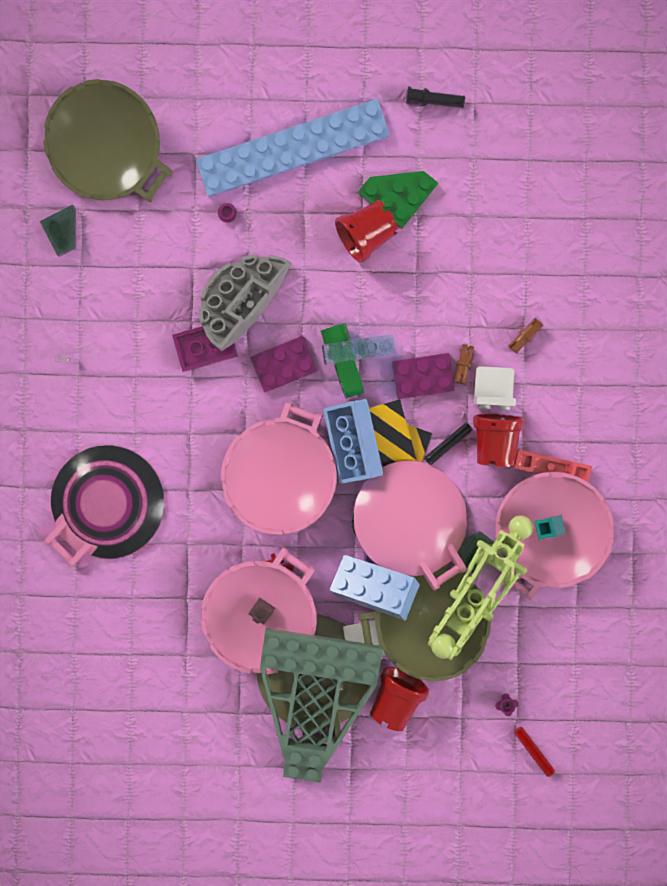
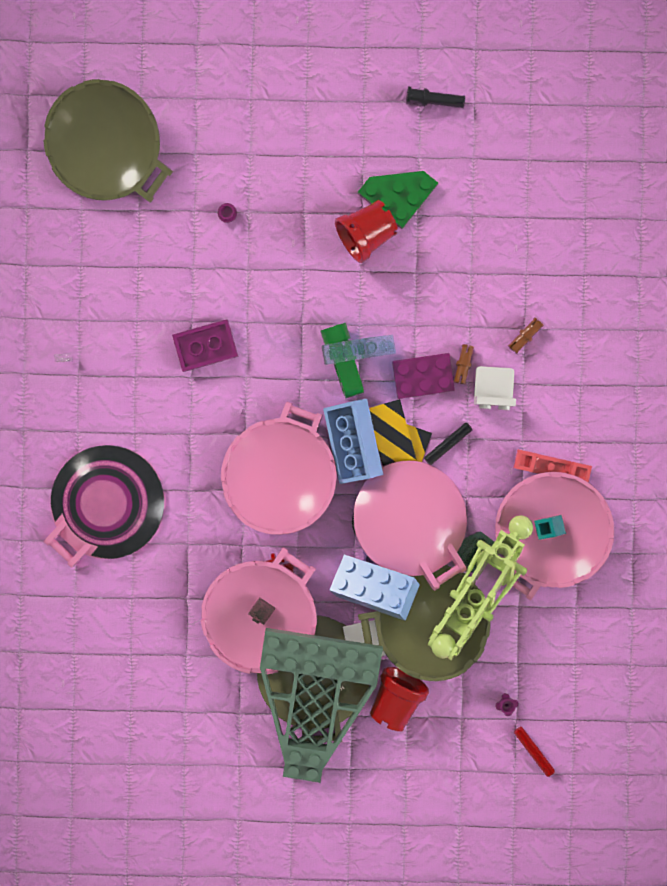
(61, 230): clear green wing -> none
(239, 296): light grey brick -> none
(283, 364): magenta plate -> none
(292, 148): light blue plate -> none
(497, 438): red piece -> none

